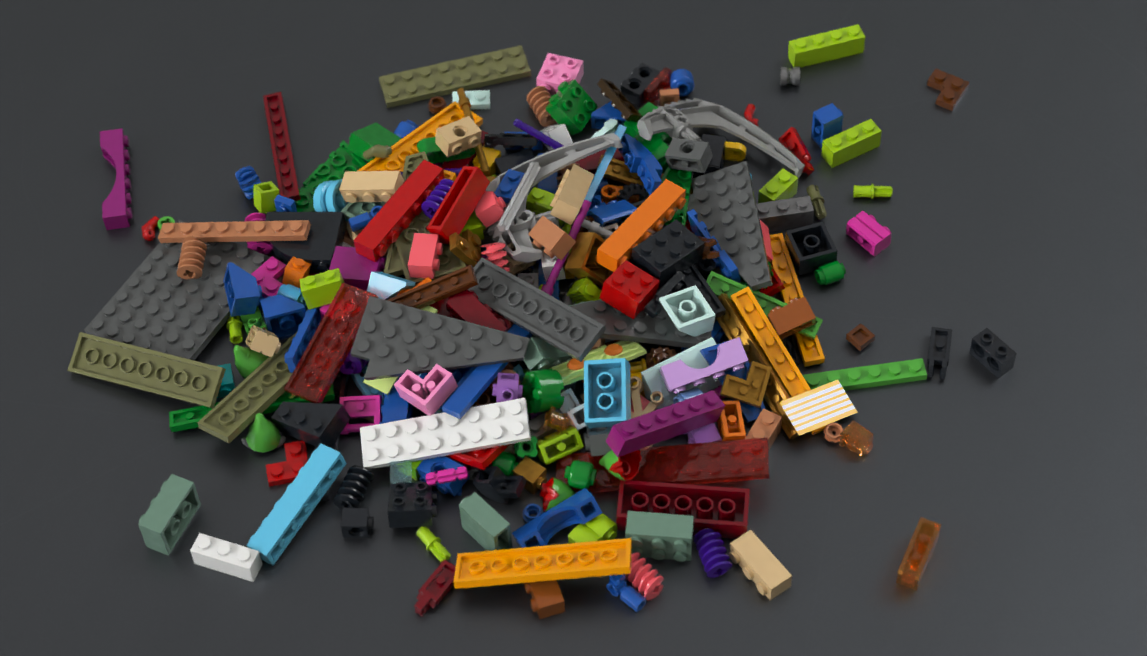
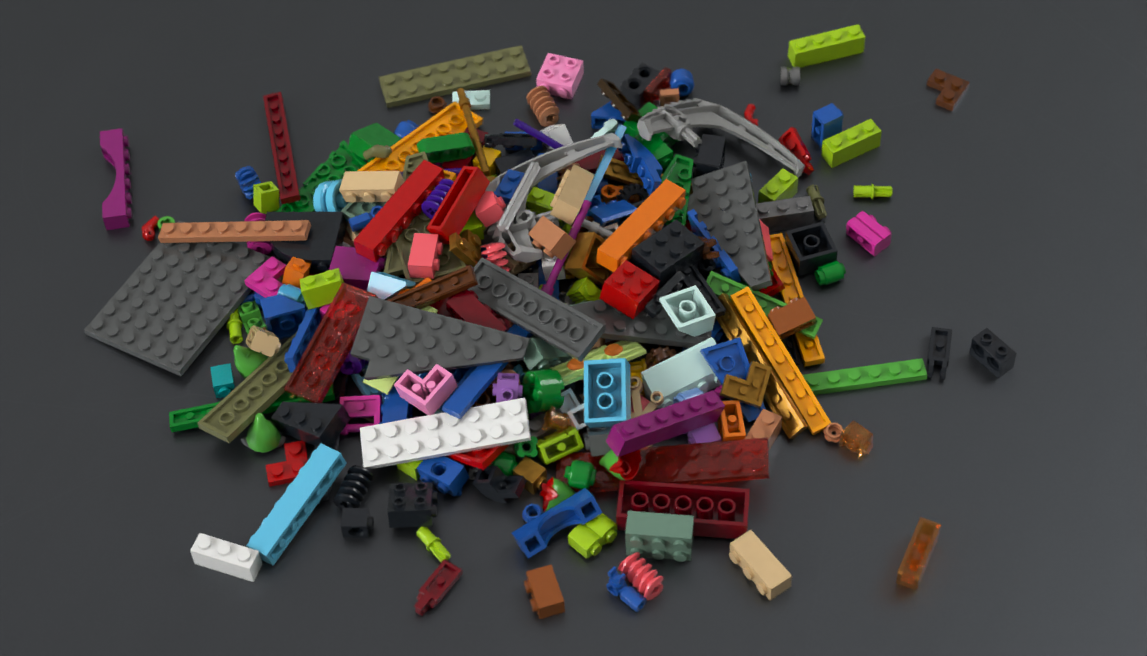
(146, 370): olive plate -> none
(169, 514): sand green brick -> none
(191, 258): nougat piece -> none
(241, 291): blue slope -> none
(284, 204): blue plate -> none
(401, 472): clear light blue plate -> none
(447, 475): dark pink axle -> none
(458, 136): tan brick -> none
(485, 523): sand green brick -> none
(543, 563): light orange plate -> none
(571, 106): green brick -> none
(688, 155): dark grey brick -> none
(712, 552): dark purple piece -> none
(729, 356): lavender arch -> none
(735, 151): yellow plate -> none
(818, 407): sticker -> none
(860, 337): reddish brown plate -> none

